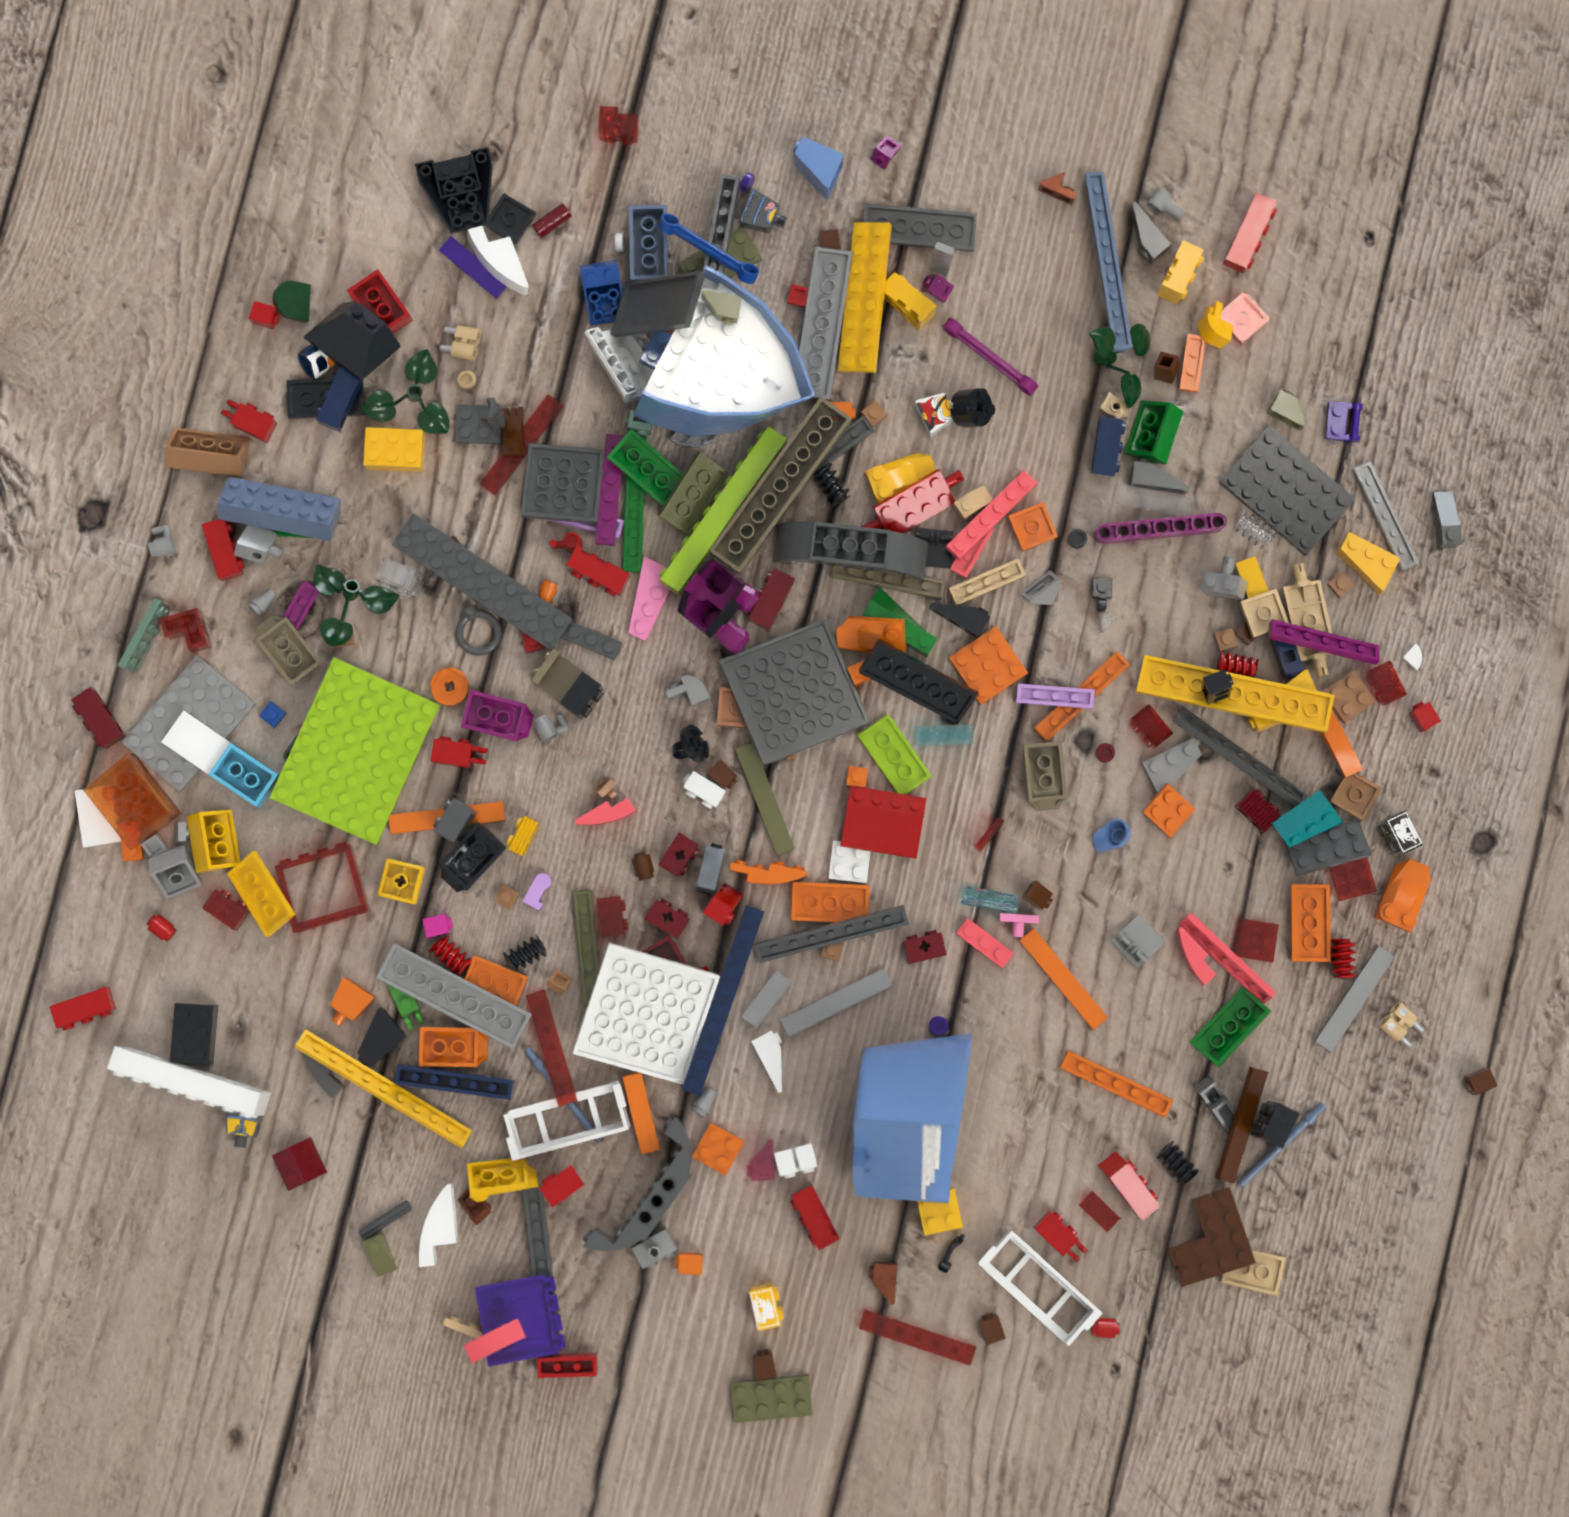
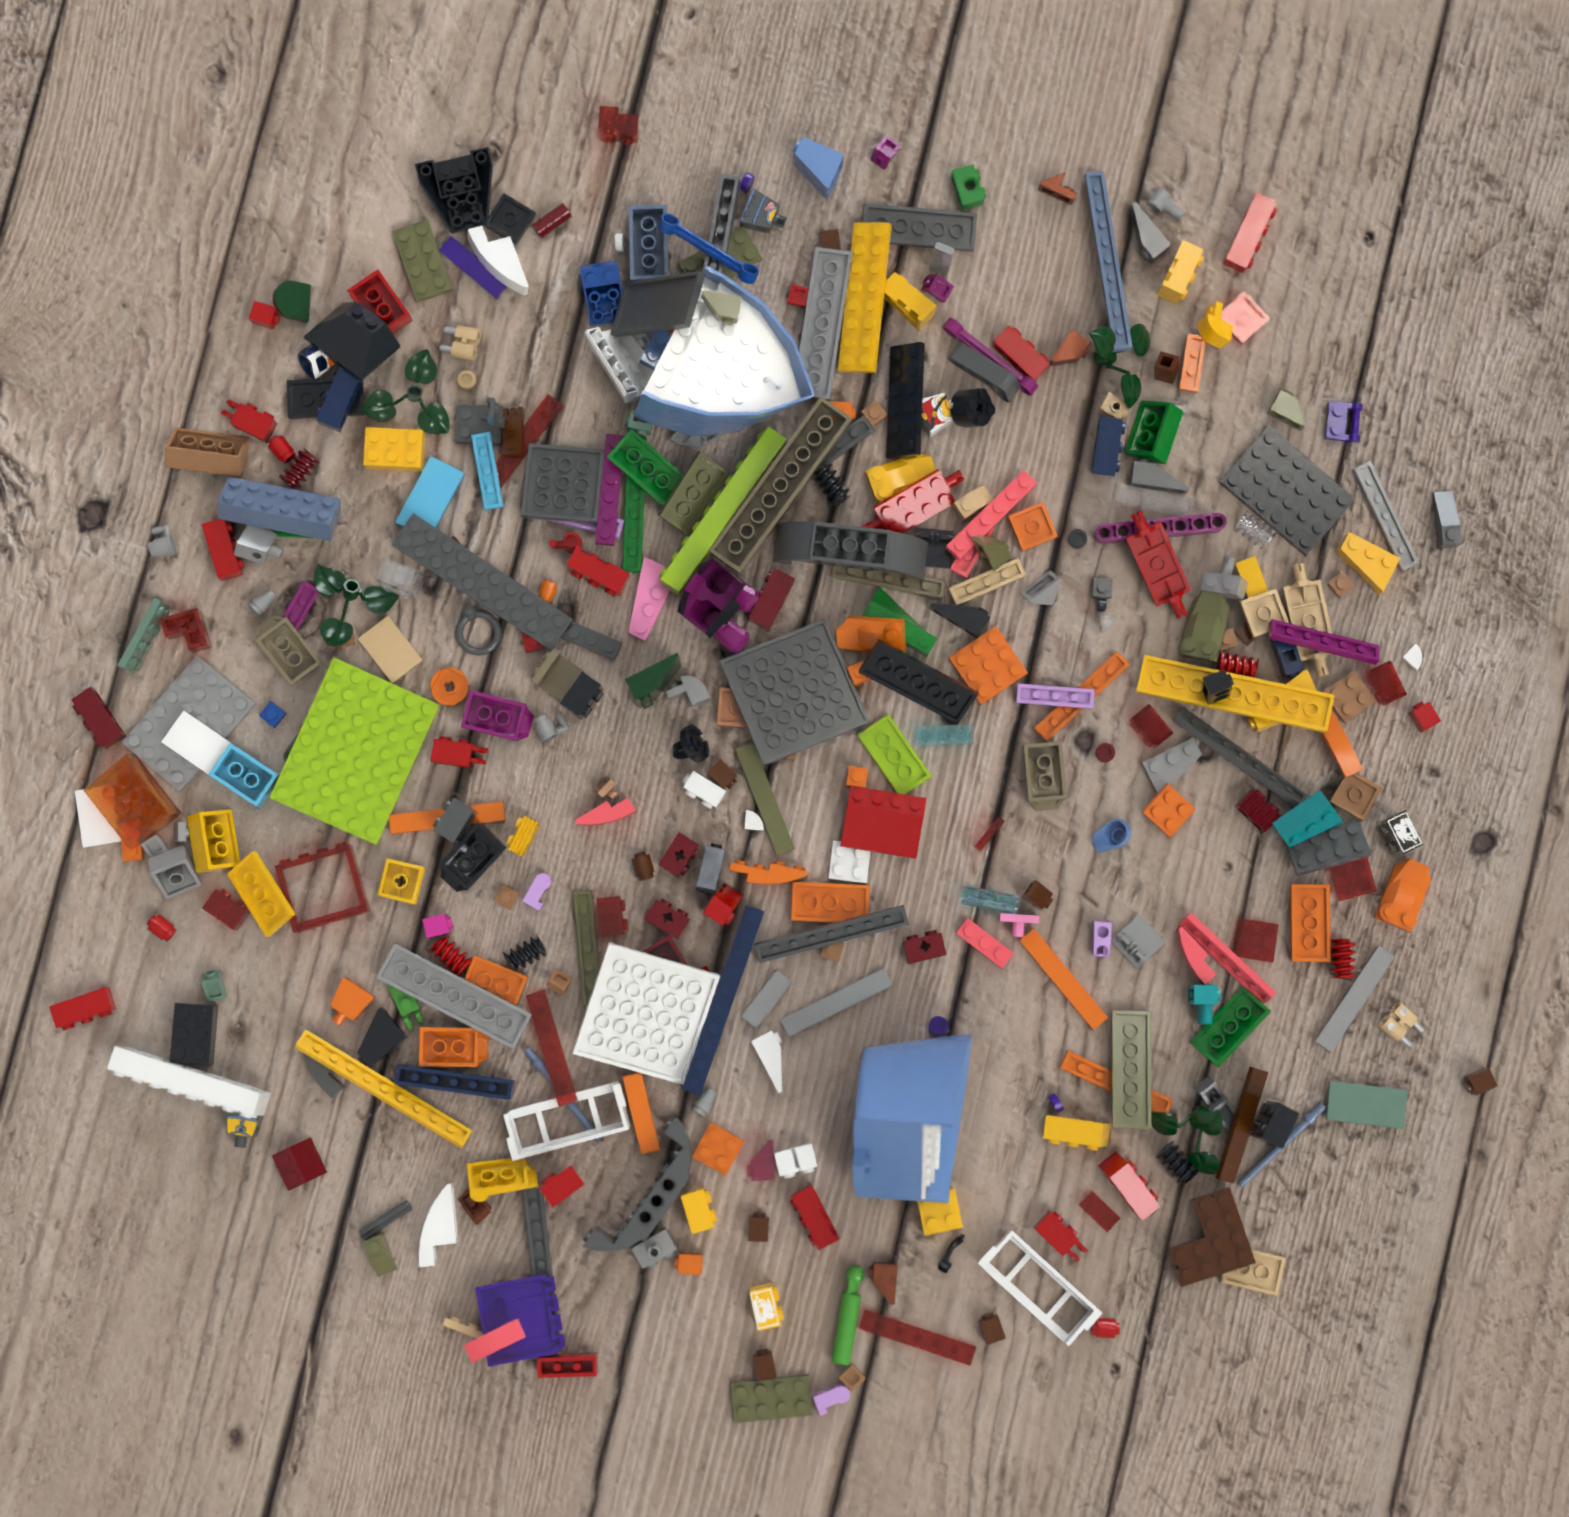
(213, 985): none -> sand green bracket
(281, 449): none -> red brick
(299, 469): none -> dark red piece
(390, 649): none -> tan tile
(422, 260): none -> olive plate
(431, 493): none -> medium azure tile
(487, 471): none -> medium azure tile
(651, 682): none -> dark green slope
(698, 1209): none -> yellow brick
(753, 821): none -> white tile
(758, 1227): none -> reddish brown brick
(830, 1396): none -> lavender leg
(847, 1317): none -> bright green piece
(852, 1377): none -> medium nougat plate
(905, 400): none -> black plate
(968, 198): none -> green brick
(985, 370): none -> dark grey beam
(991, 551): none -> olive slope
(1020, 353): none -> red brick
(1055, 1102): none -> dark purple tile
(1071, 350): none -> copper slope
(1076, 1132): none -> yellow wedge
(1101, 938): none -> lavender leg
(1131, 1069): none -> olive plate
(1158, 564): none -> red plate
(1202, 1119): none -> dark green plant
(1204, 998): none -> teal brick
(1205, 627): none -> olive slope
(1366, 1104): none -> sand green tile

